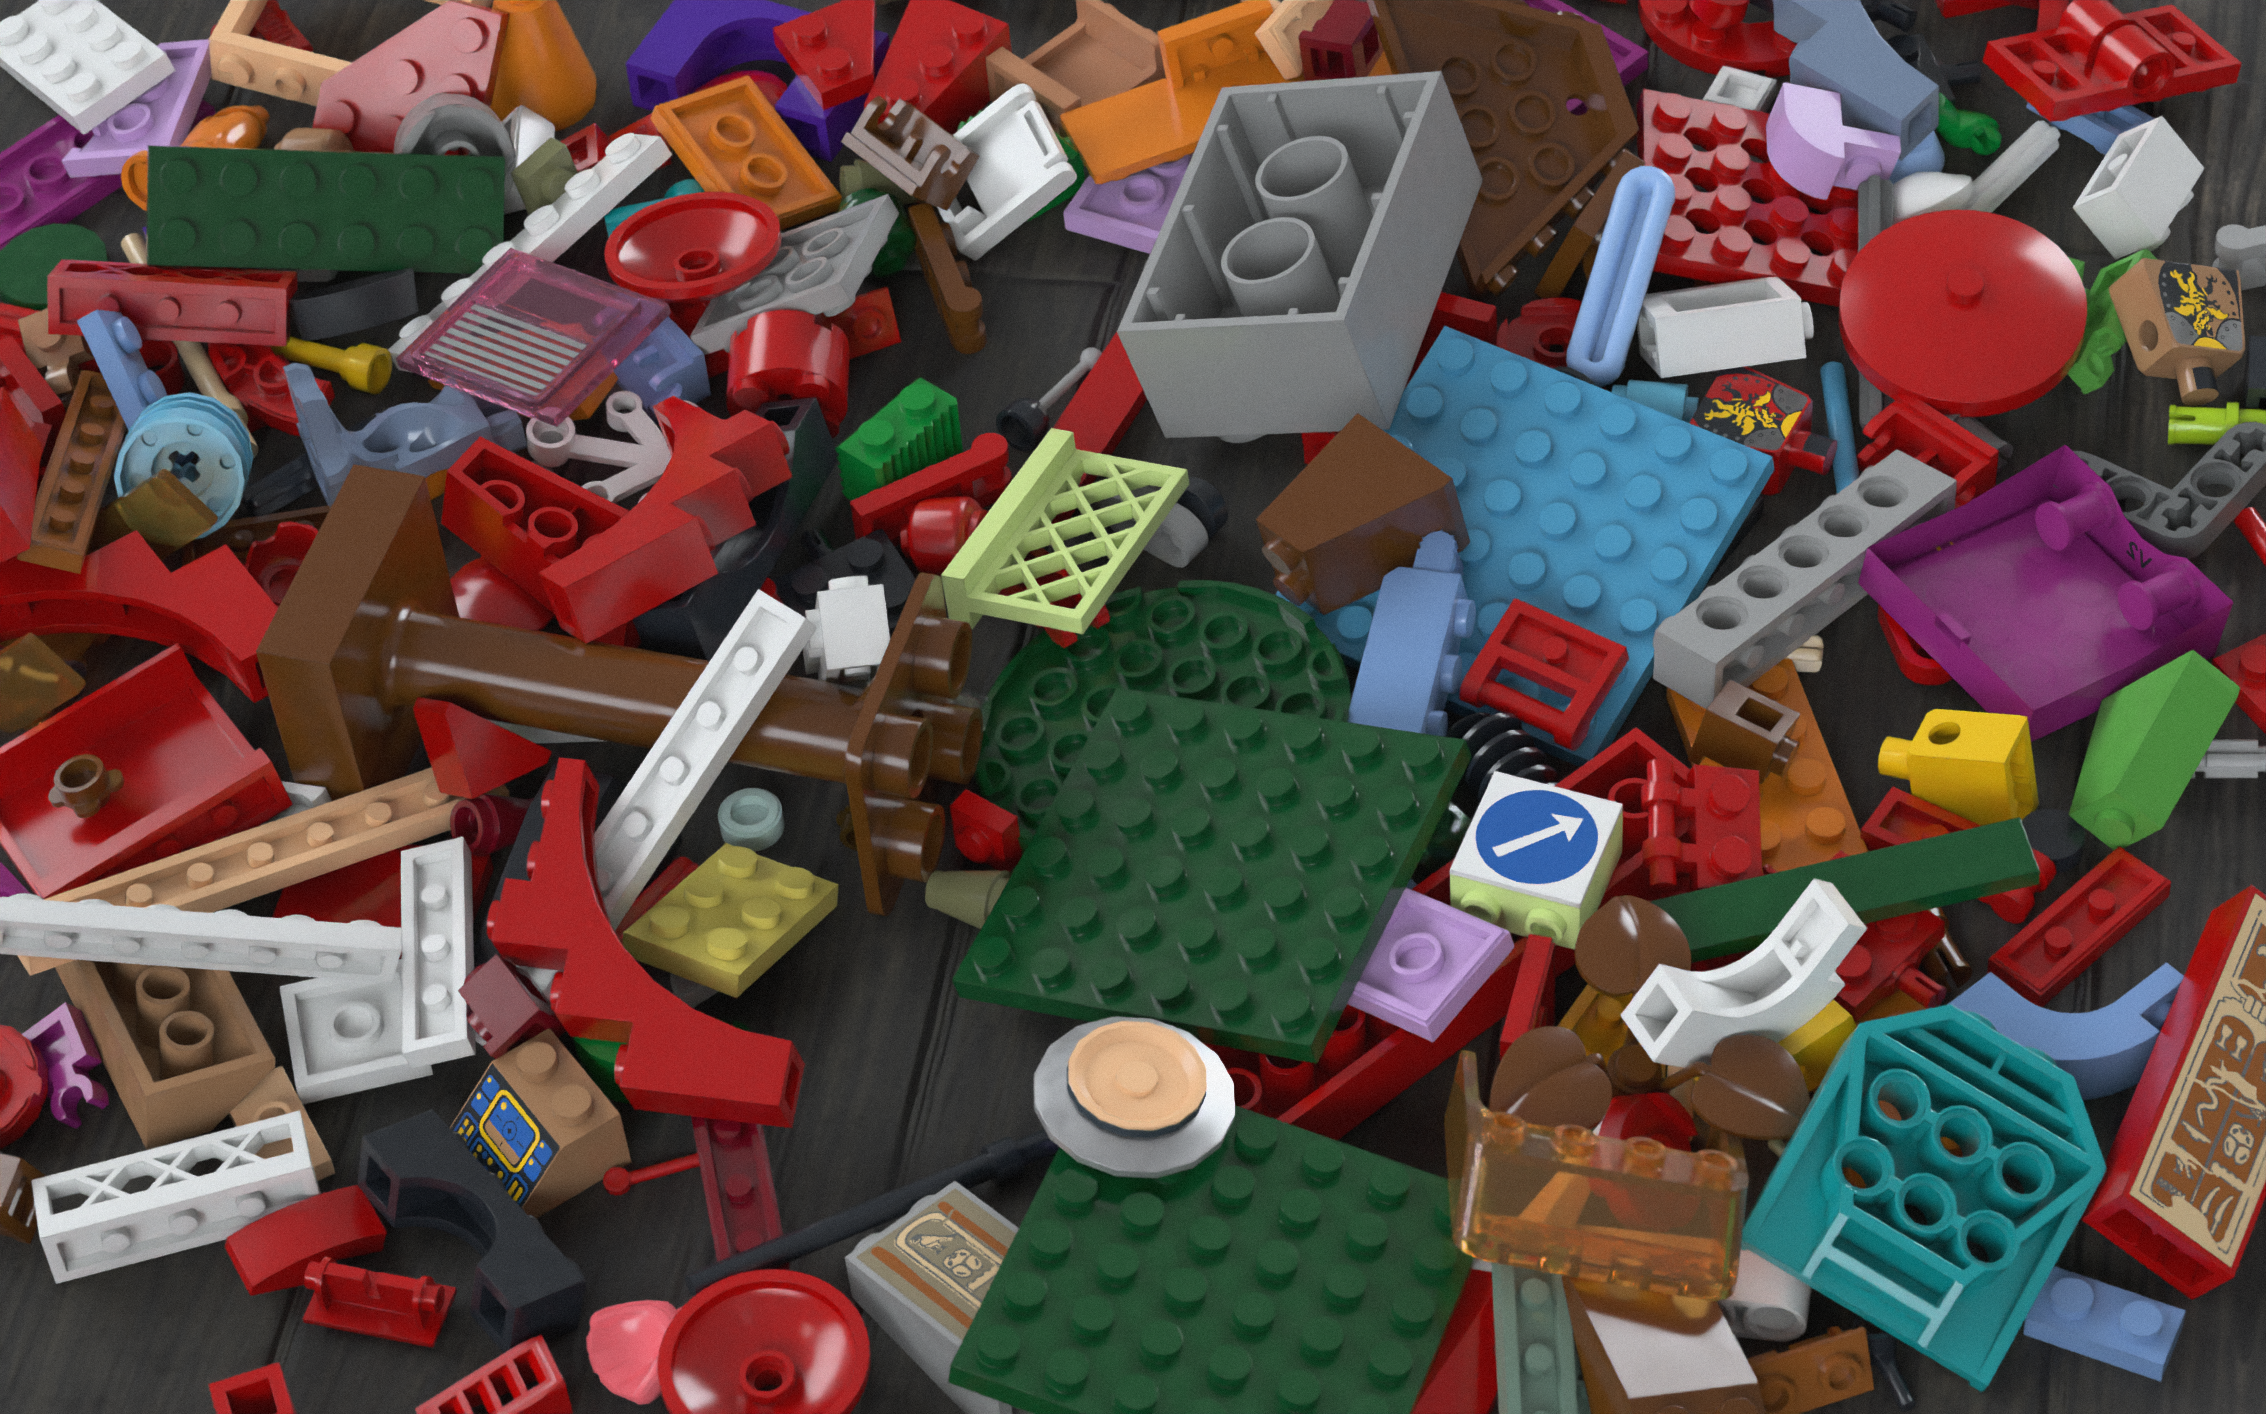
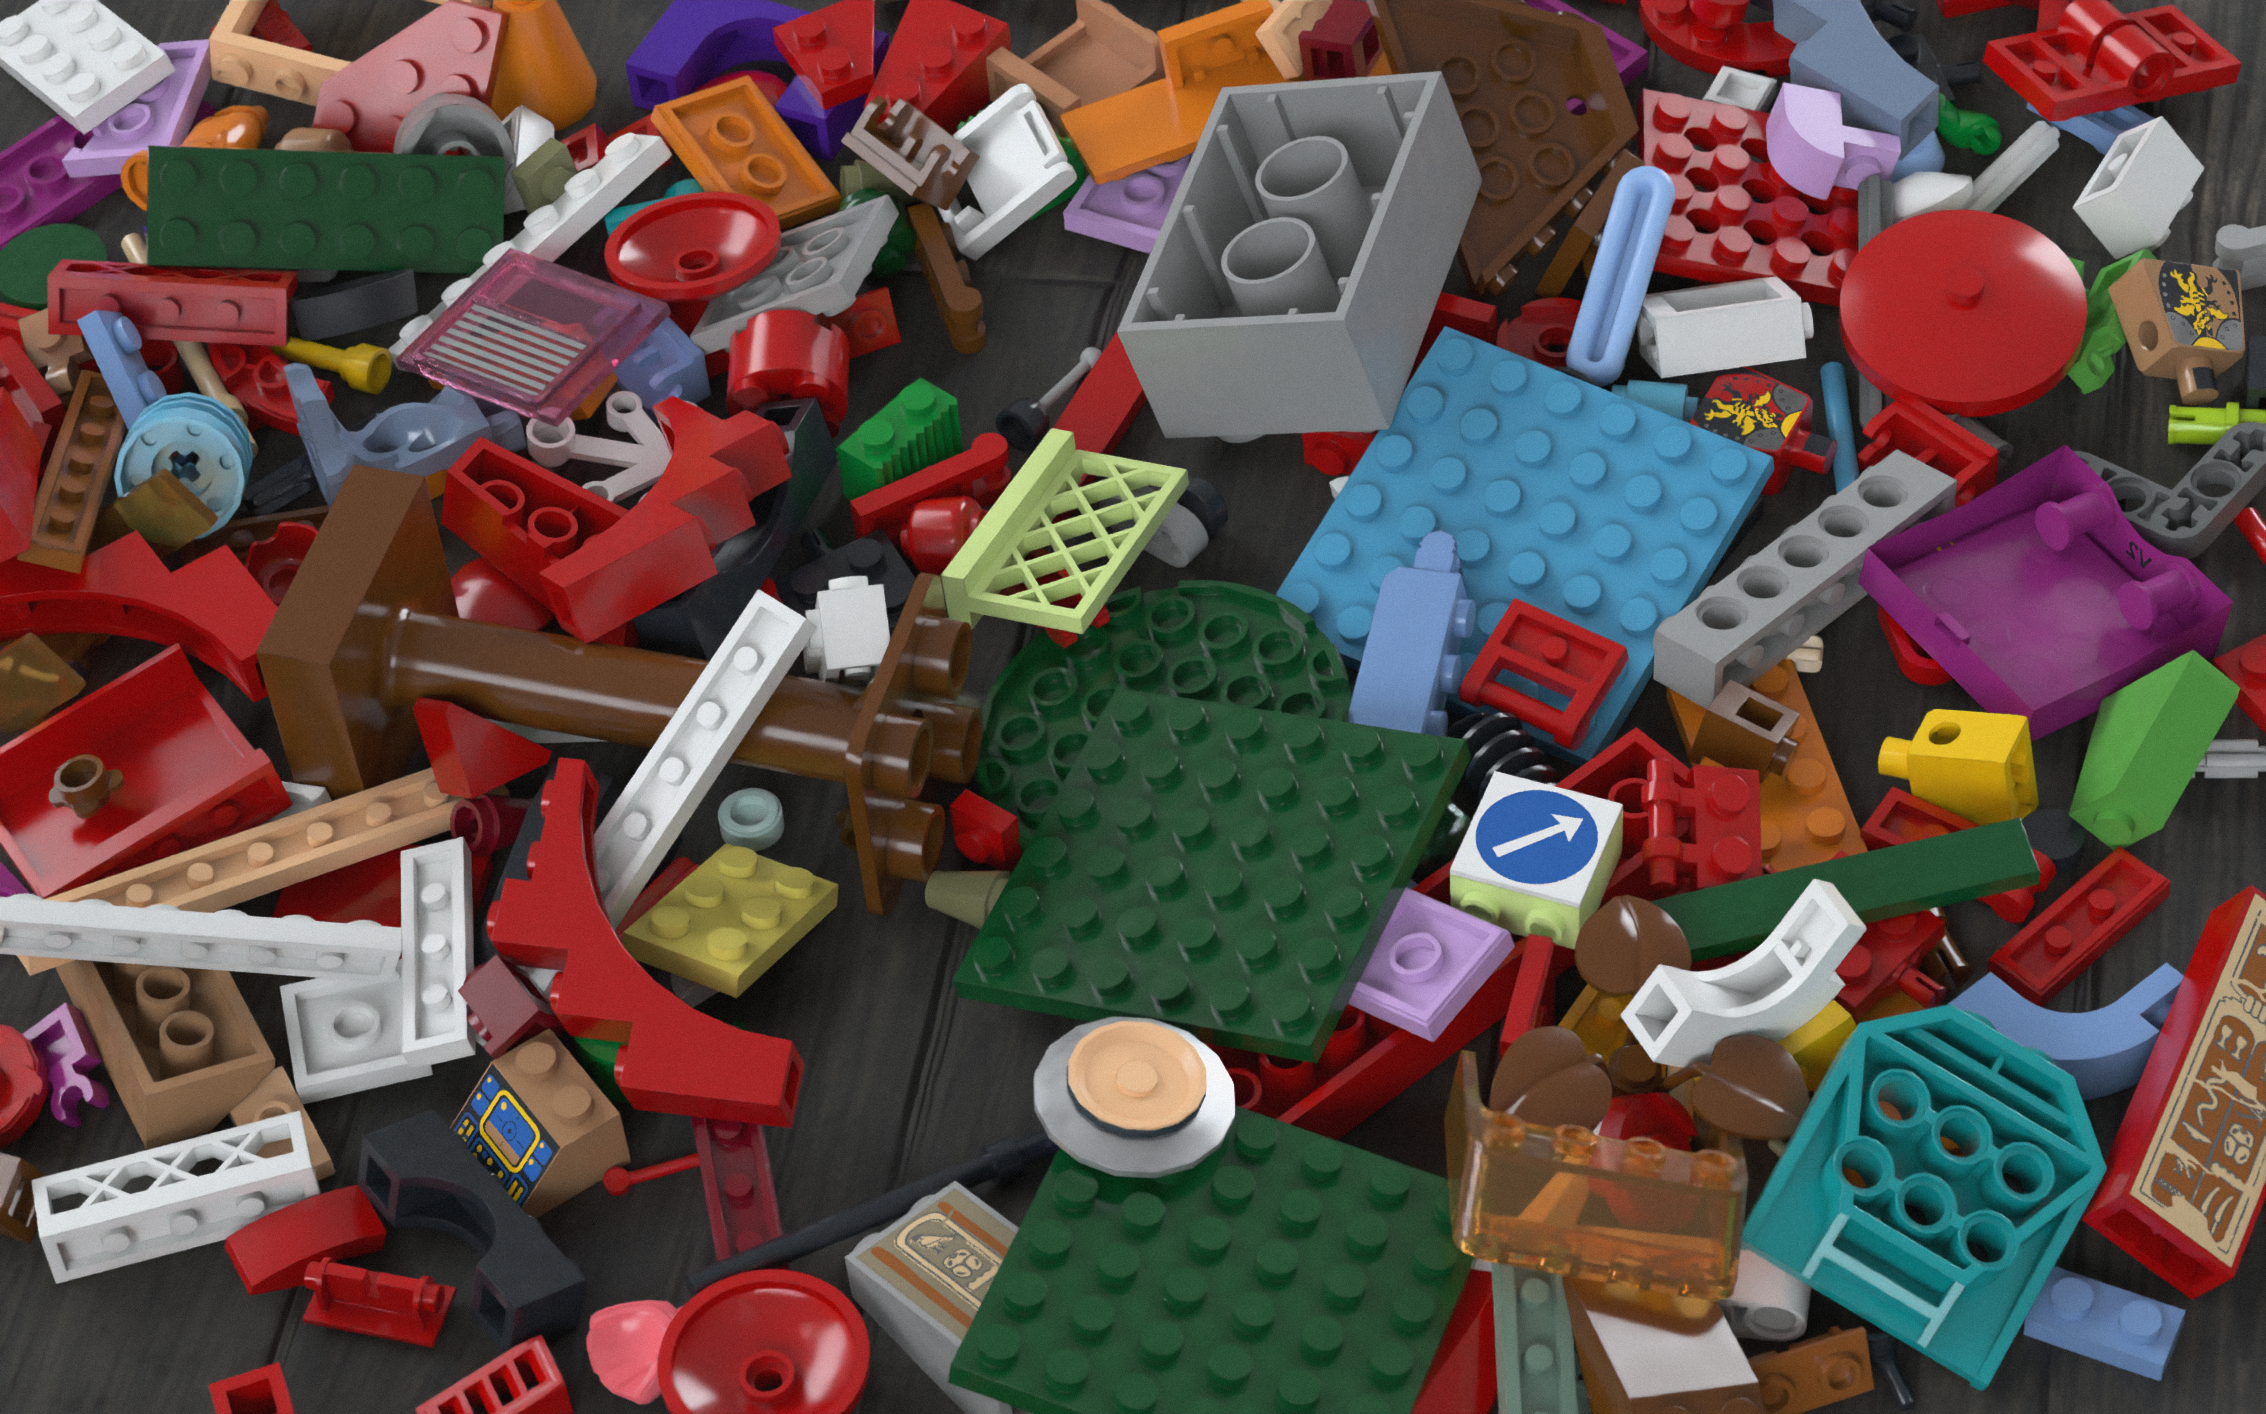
(1355, 518): reddish brown slope -> none

